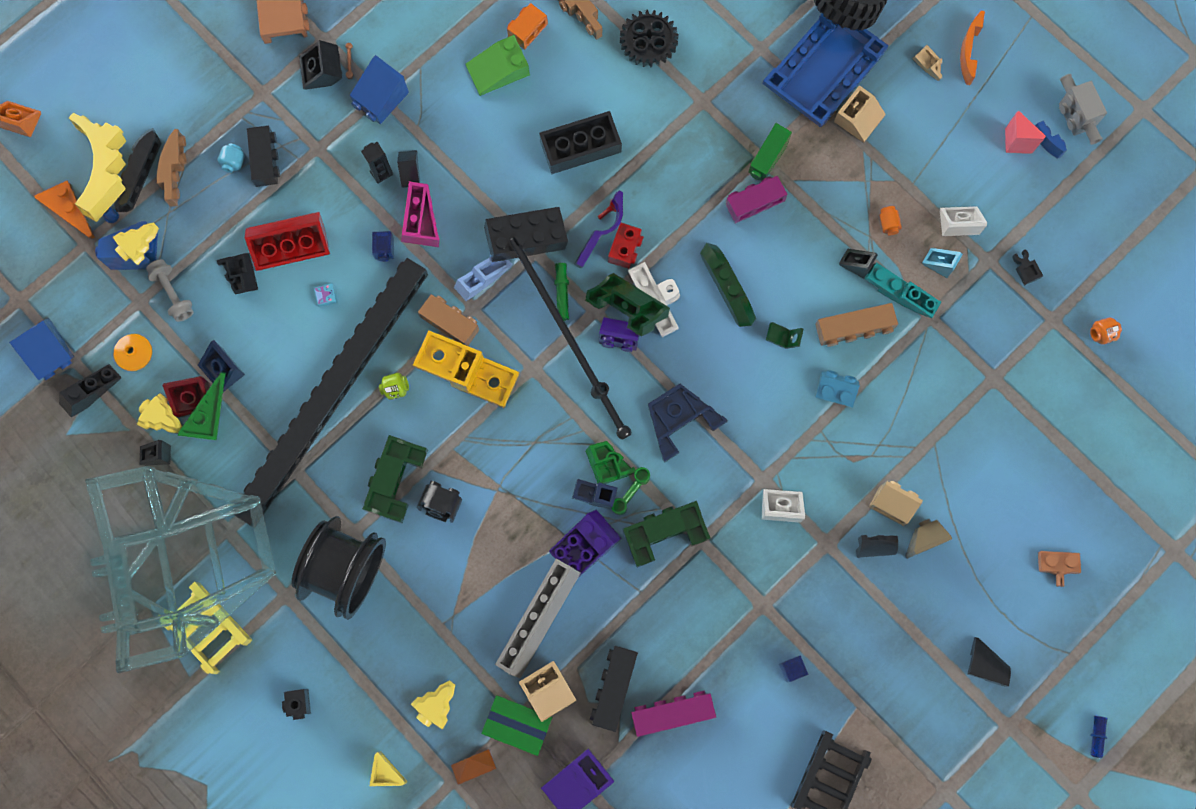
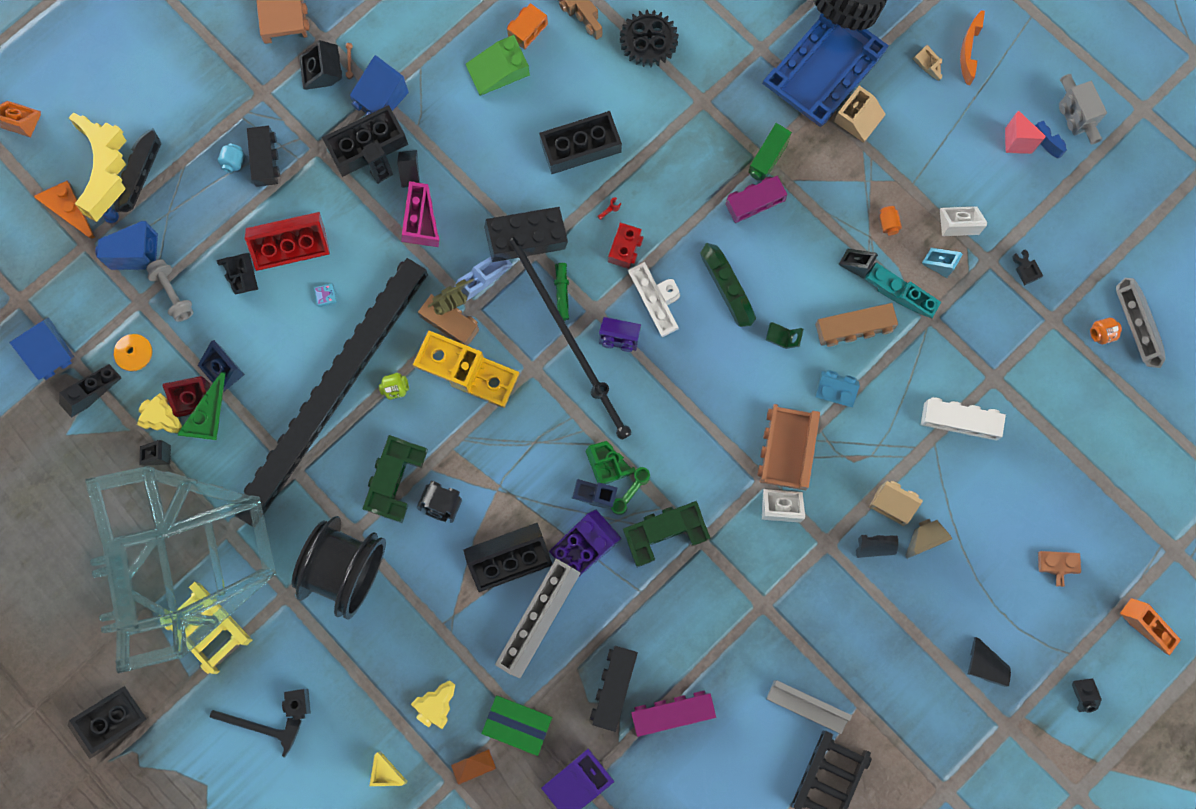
(106, 722): none -> black slope
(135, 243): light yellow rock -> none
(170, 162): medium nougat slope -> none
(286, 736): none -> black piece
(348, 142): none -> black slope
(383, 245): clear blue brick -> none
(450, 298): none -> olive hinge
(507, 557): none -> black slope
(547, 691): tan slope -> none
(617, 200): dark purple piece -> none
(639, 306): dark green bracket -> none
(674, 411): dark blue wing -> none
(788, 448): none -> nougat panel
(793, 669): clear blue brick -> none
(808, 706): none -> light grey fence
(963, 419): none -> white brick
(1087, 695): none -> black bracket
(1098, 736): clear blue axle -> none
(1141, 322): none -> light grey brick
(1150, 625): none -> orange slope

